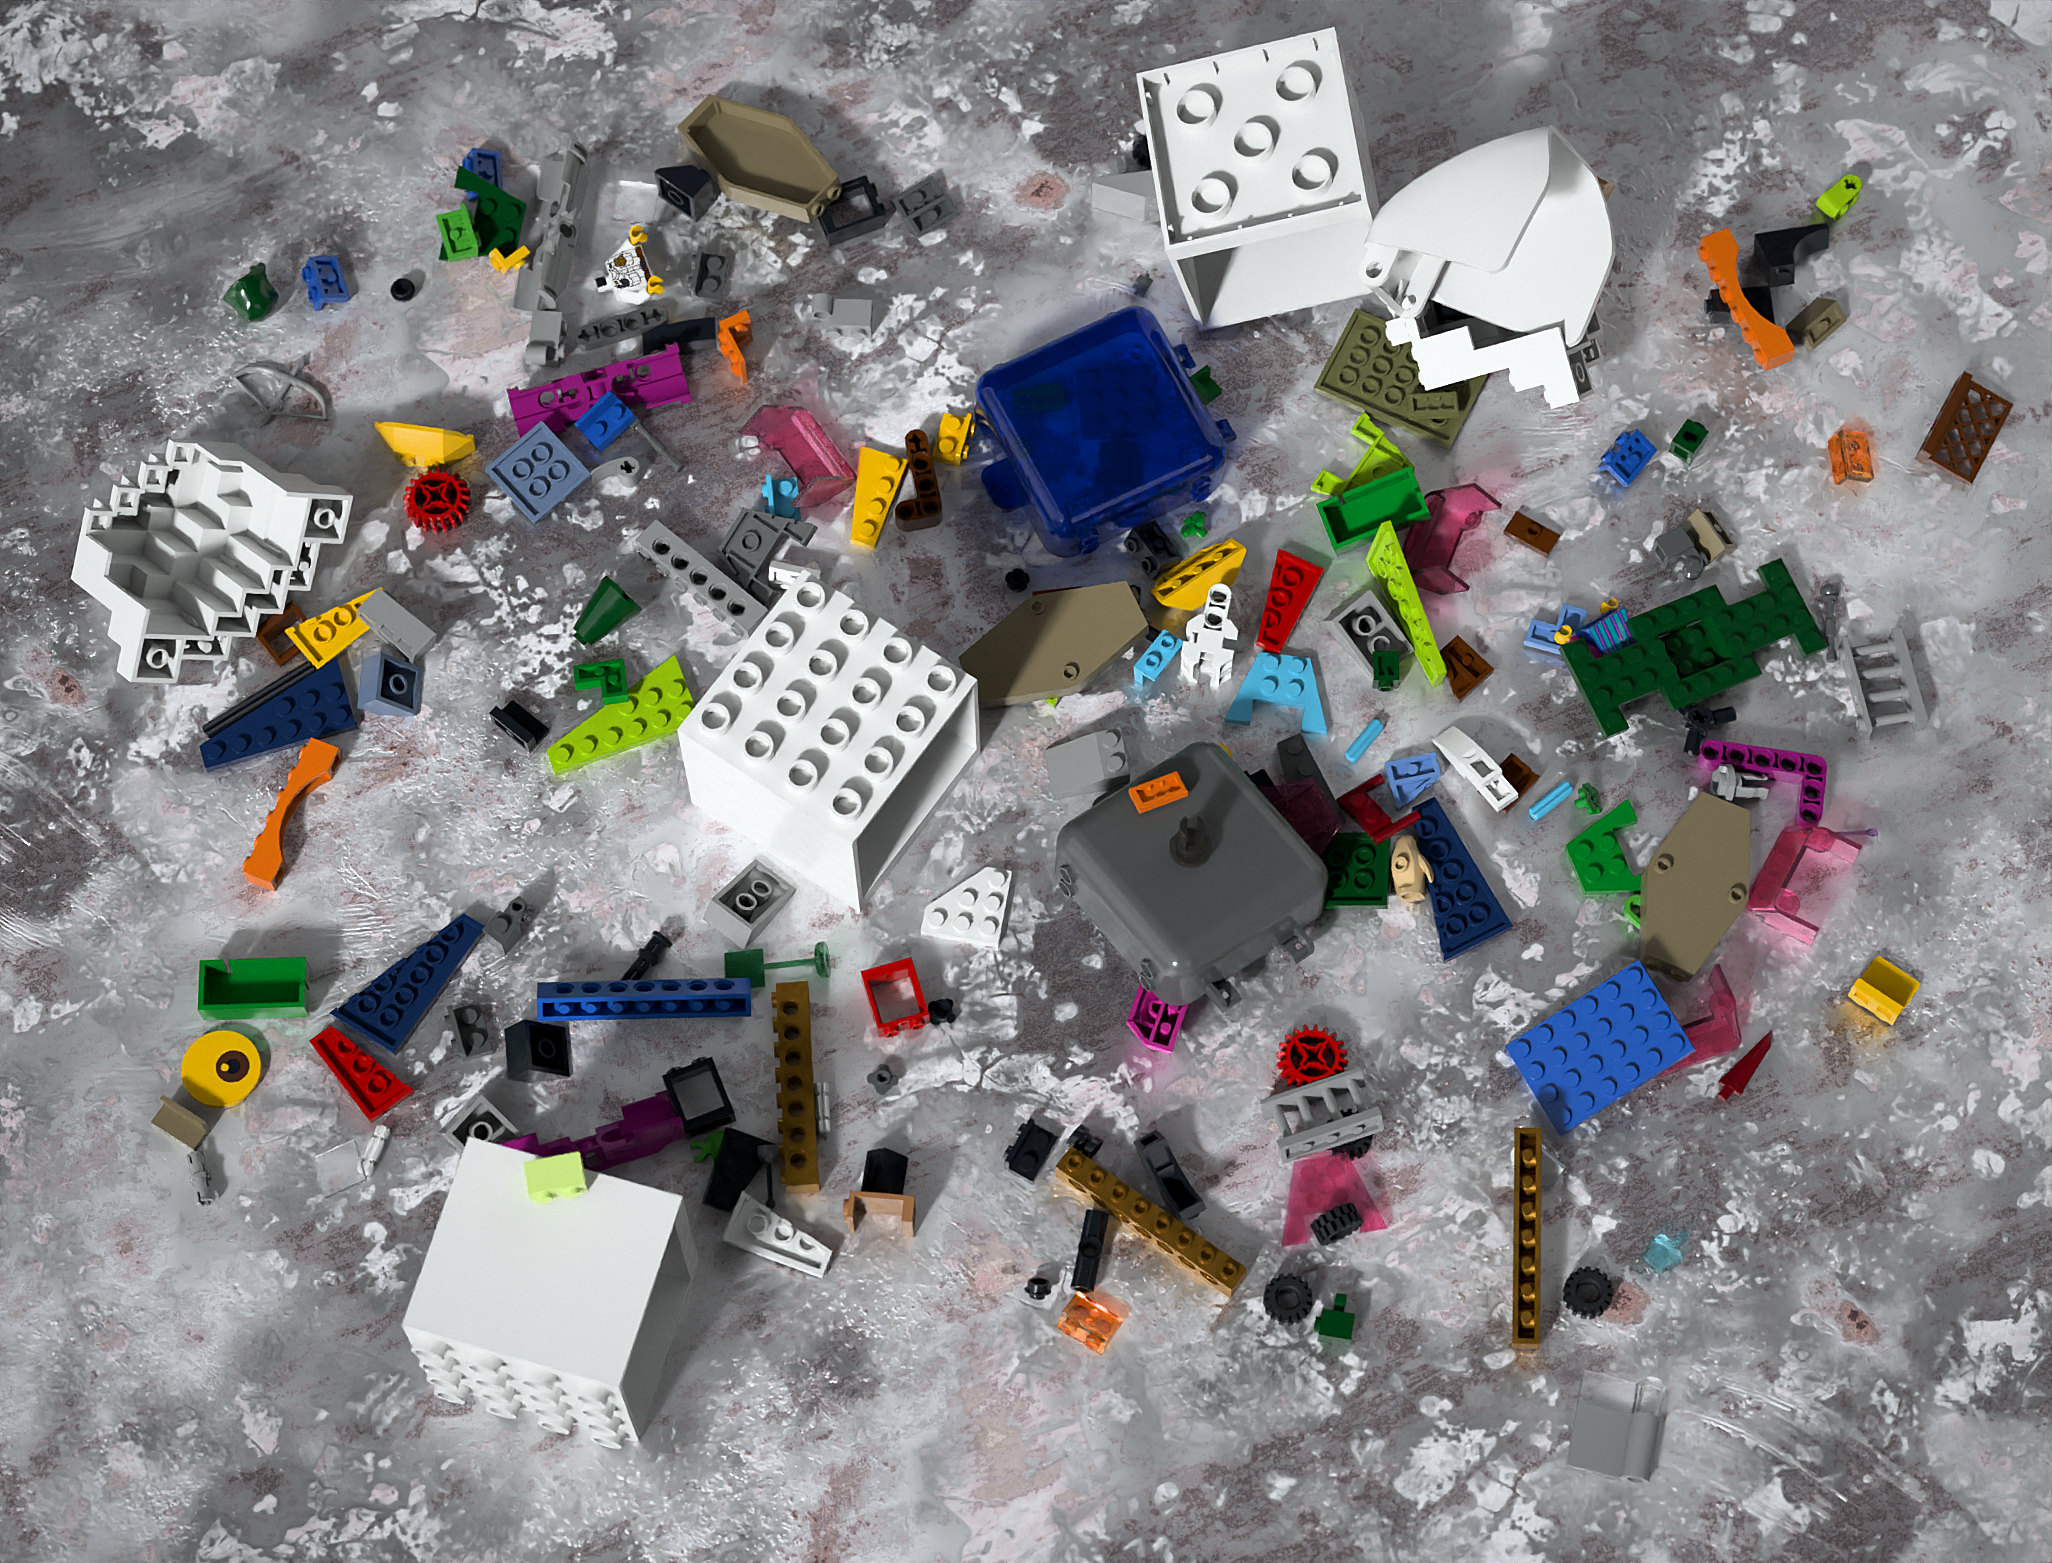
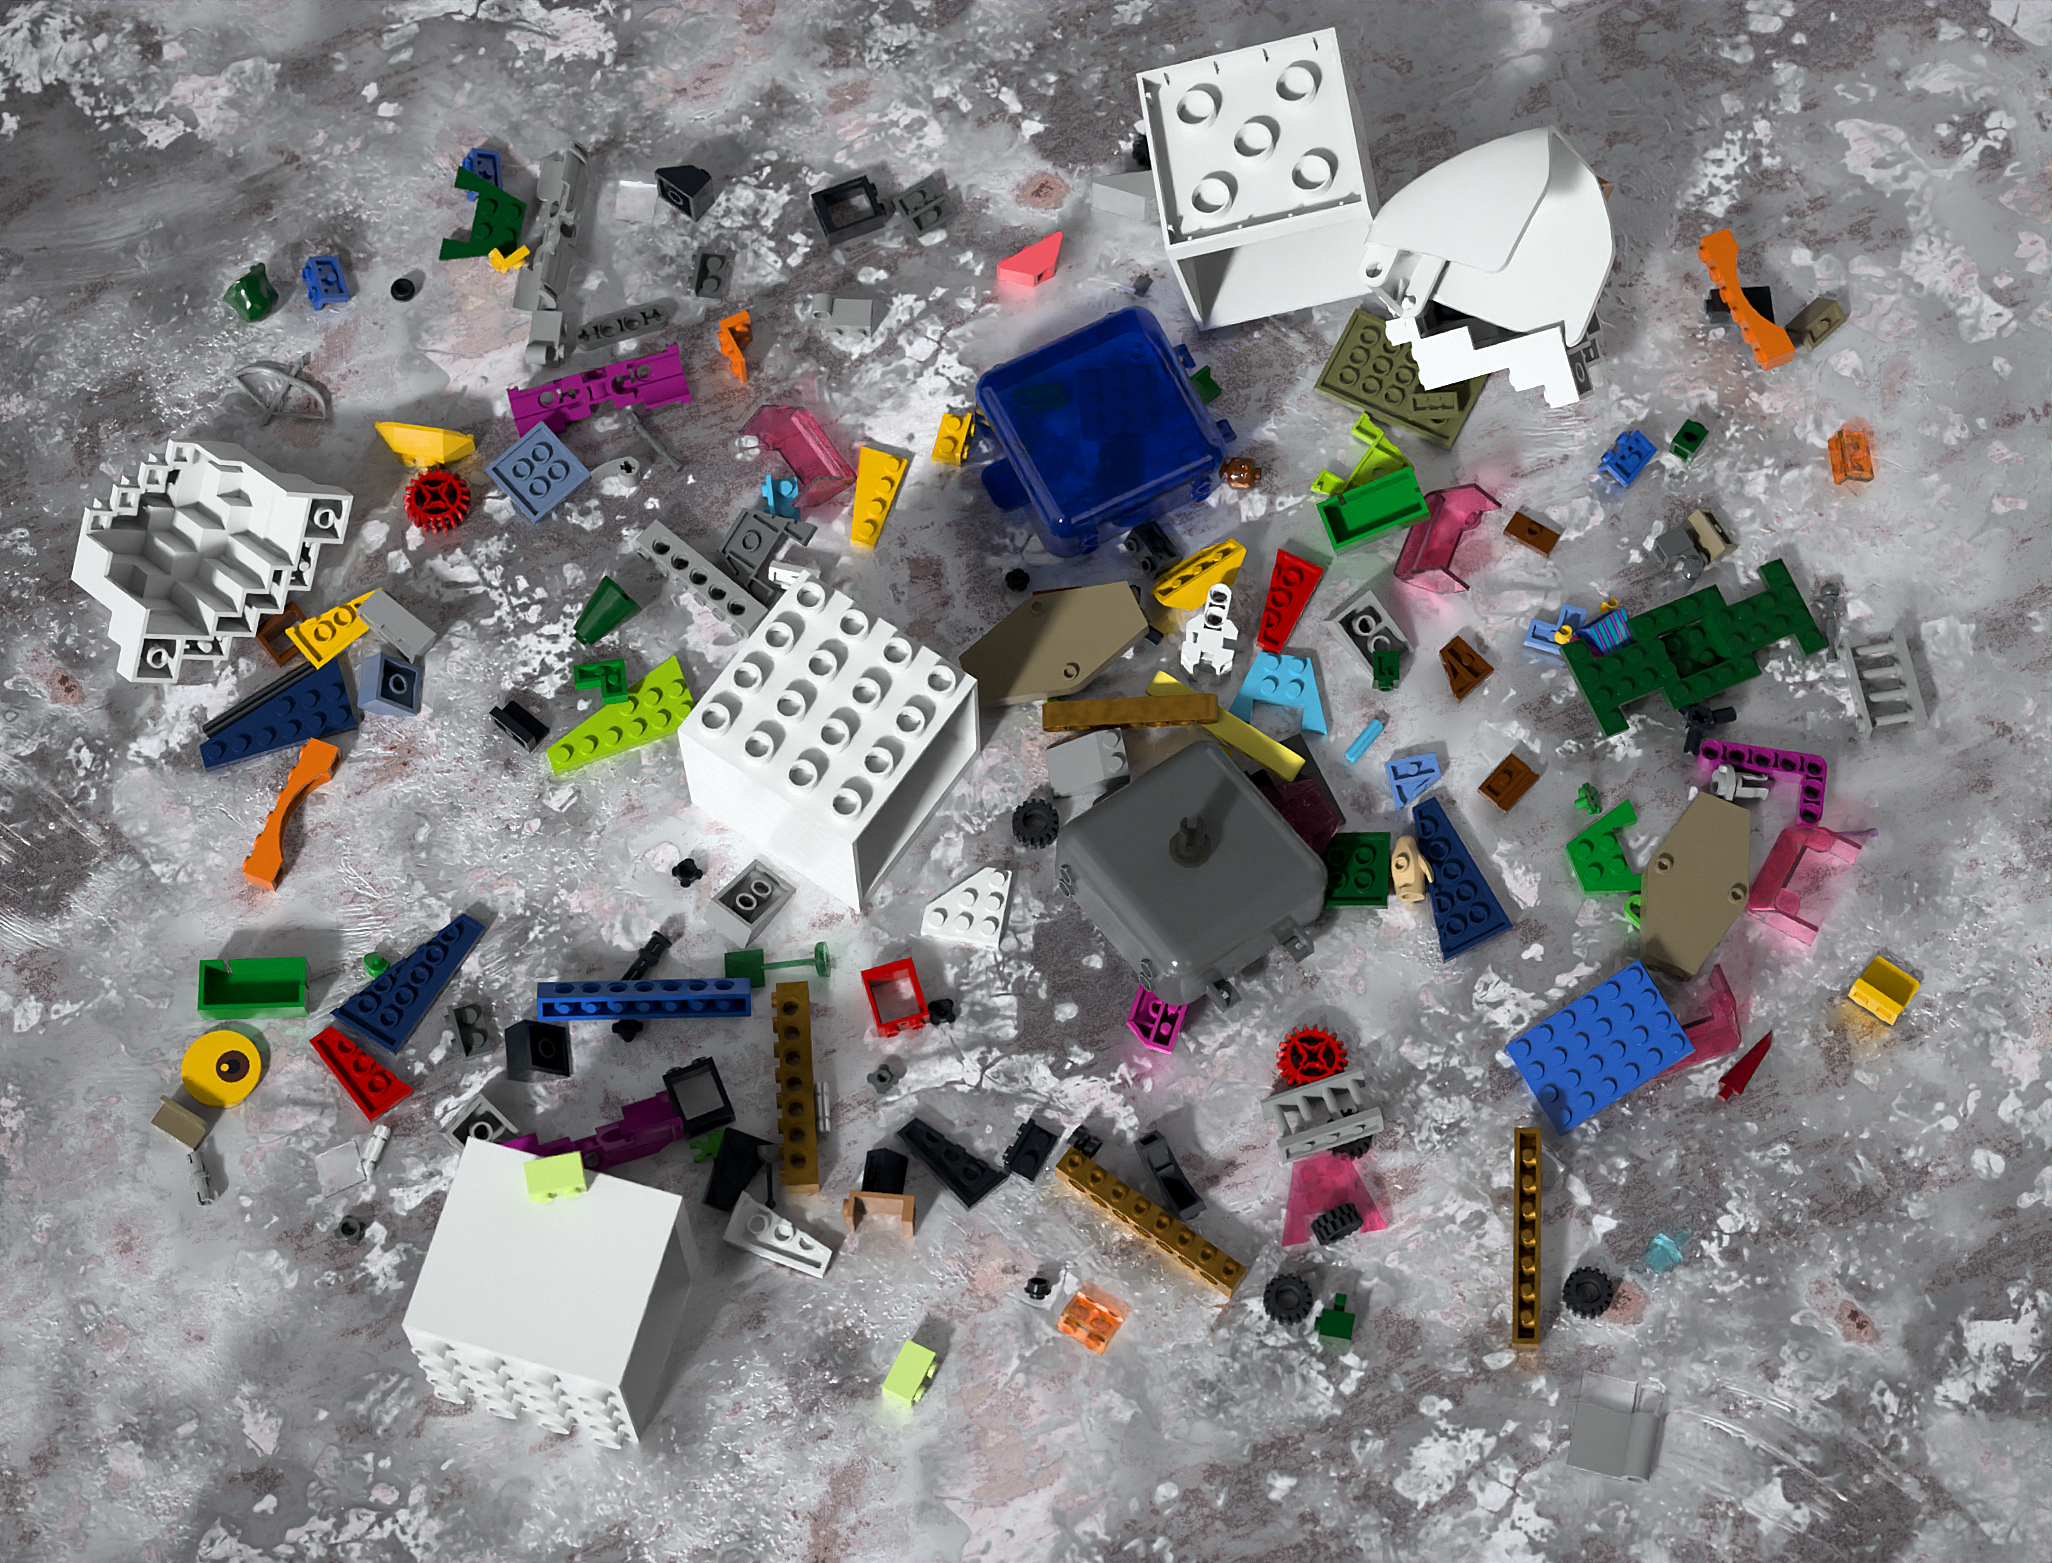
(347, 1223): none -> dark grey plate
(375, 964): none -> green piece
(458, 234): bright green bracket -> none
(504, 928): dark grey brick -> none
(605, 421): blue bracket -> none
(627, 1035): none -> black plate
(630, 272): torso -> none
(687, 865): none -> black plate
(688, 334): black slope -> none
(760, 158): dark tan container -> none
(910, 1373): none -> yellowish green brick
(920, 479): reddish brown beam -> none
(960, 1173): none -> black wing
(1033, 263): none -> coral slope
(1035, 809): none -> black tyre
(1092, 1236): black piece -> none
(1130, 713): none -> pearl gold beam
(1157, 657): medium azure bracket -> none
(1158, 792): orange plate -> none
(1194, 525): green plant -> none
(1237, 733): none -> light yellow beam
(1242, 473): none -> reddish brown head
(1370, 814): dark red plate -> none
(1395, 582): lime wing -> none
(1477, 766): white slope -> none
(1550, 800): medium azure axle -> none
(1782, 249): black arch -> none
(1840, 197): lime piece -> none
(1943, 424): reddish brown fence -> none

